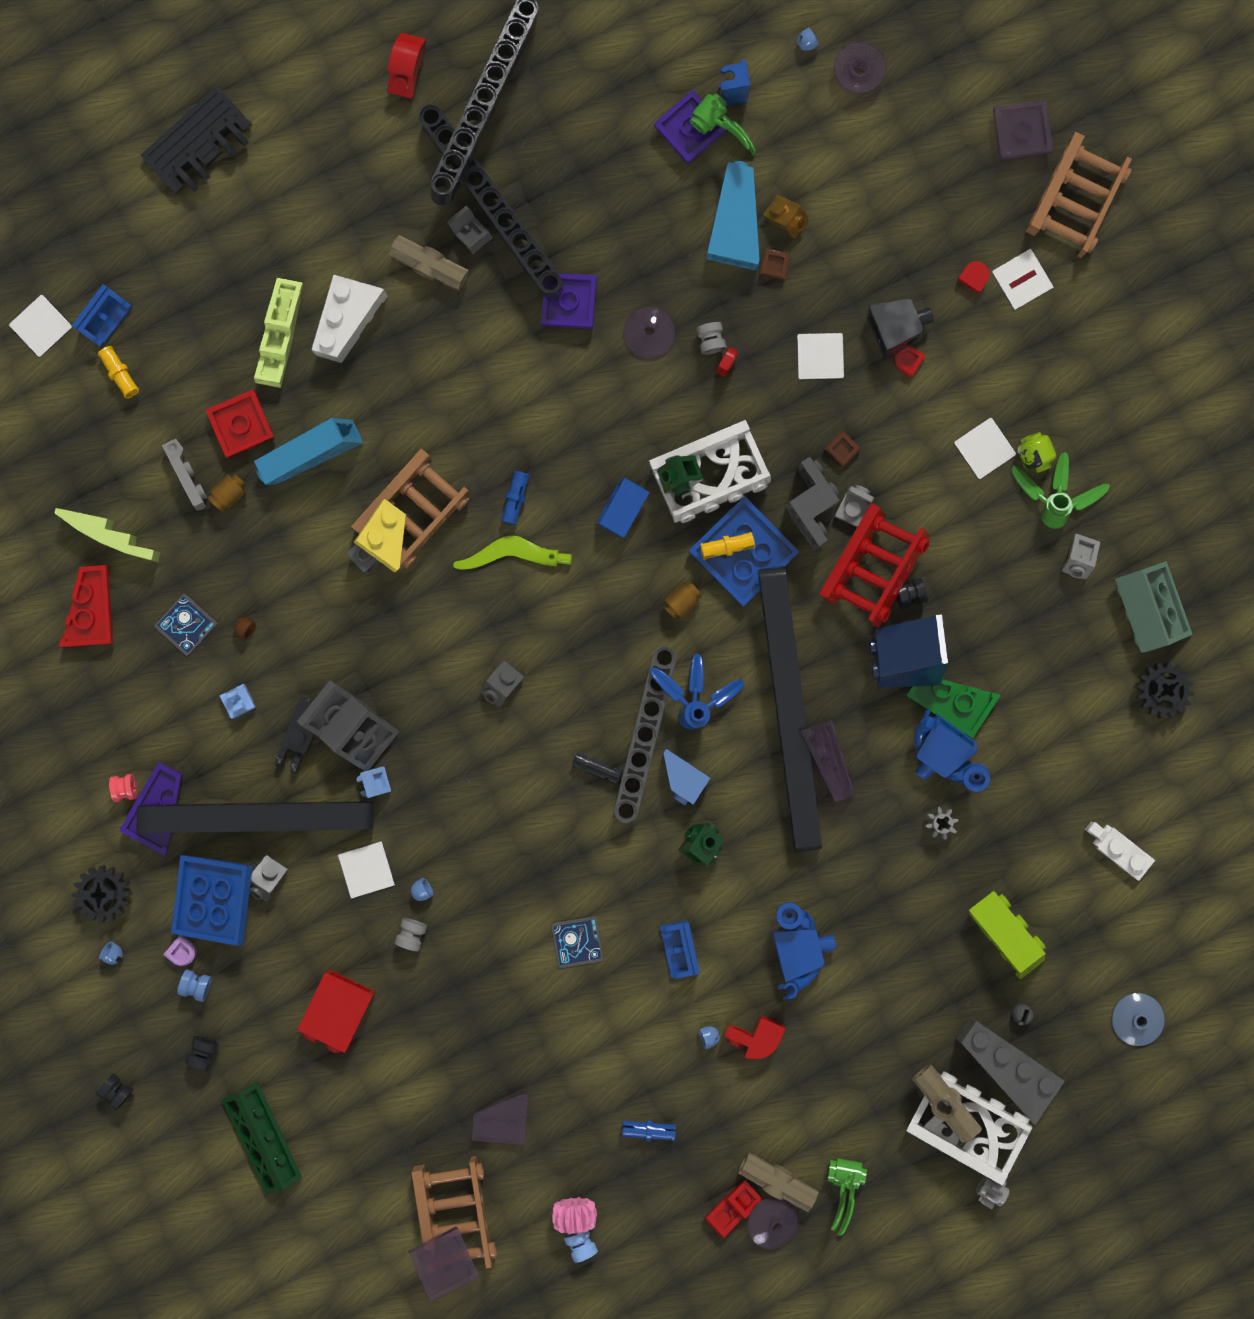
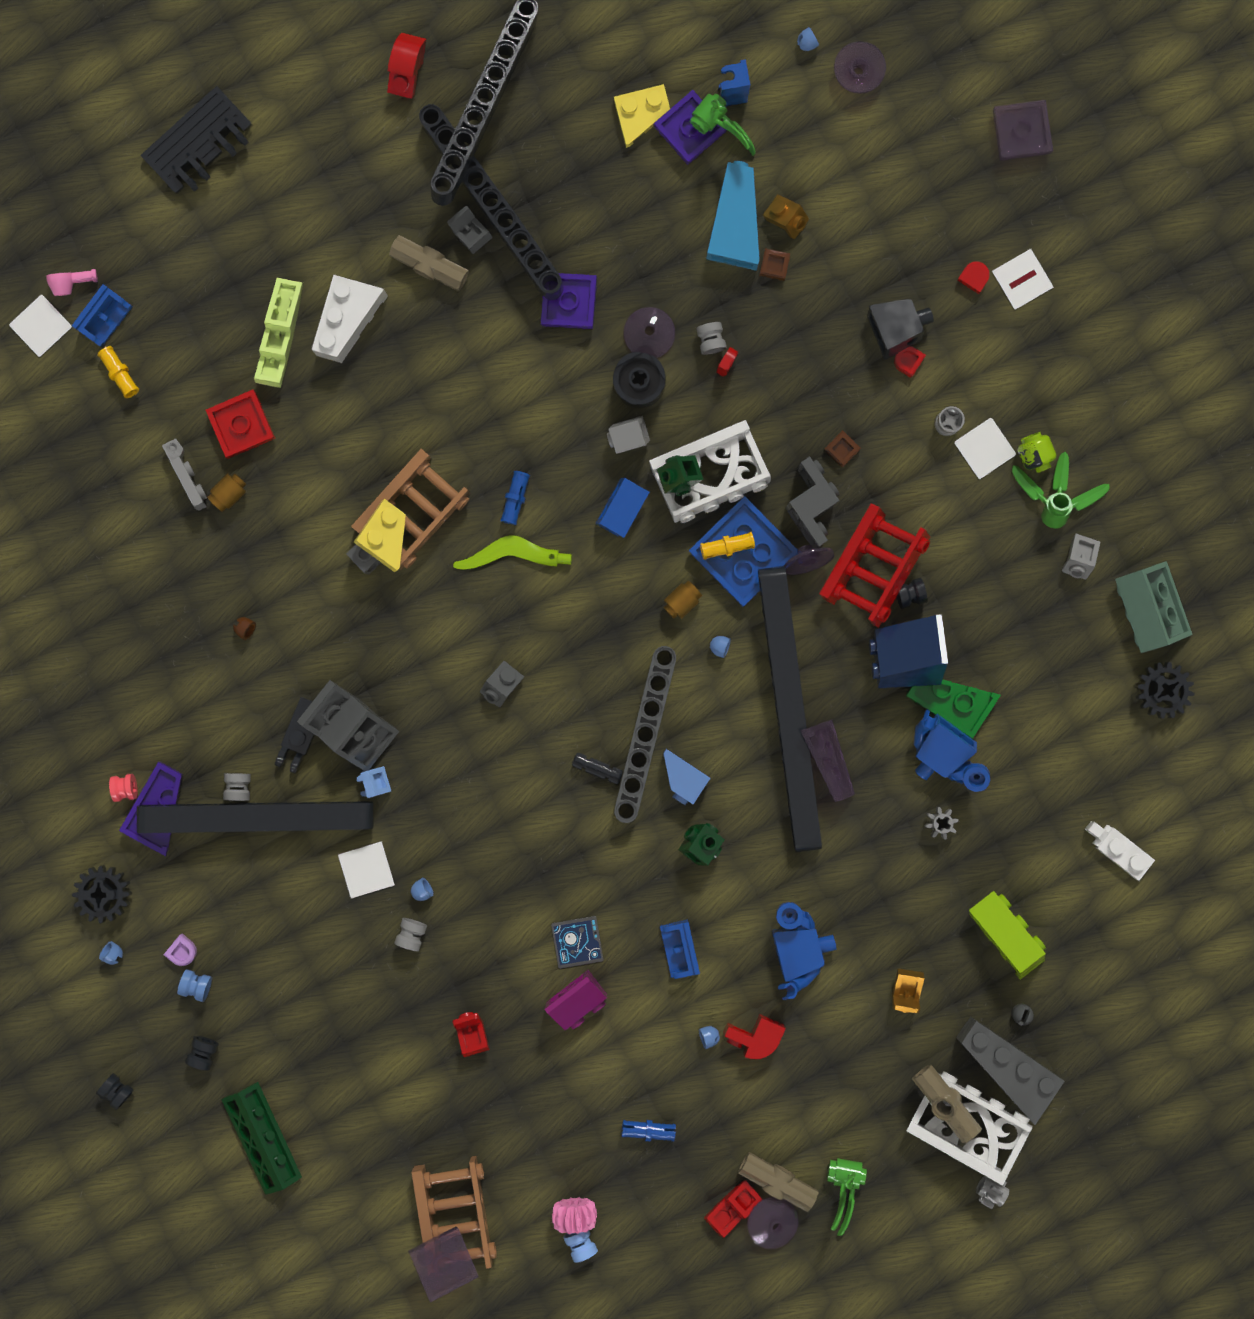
(62, 283): none -> bright pink bar
(90, 610): red wing -> none
(101, 531): yellowish green slope -> none
(185, 624): sticker -> none
(211, 899): blue plate -> none
(236, 780): none -> light grey wheel
(237, 701): light blue tile -> none
(266, 878): bracket -> none
(308, 450): dark azure slope -> none
(336, 1011): red brick -> none
(471, 1034): none -> red bracket
(502, 1122): clear purple wing -> none
(576, 1001): none -> magenta slope
(628, 434): none -> light grey brick
(640, 111): none -> light yellow wing
(644, 366): none -> black brick
(696, 684): blue plant -> none
(720, 646): none -> medium blue hinge
(808, 559): none -> clear purple dish
(820, 356): white sticker -> none
(854, 505): light grey bracket -> none
(907, 991): none -> pearl gold bracket
(953, 418): none -> light grey wheel
(1065, 174): medium nougat fence -> none
(1129, 1010): sand blue dish -> none

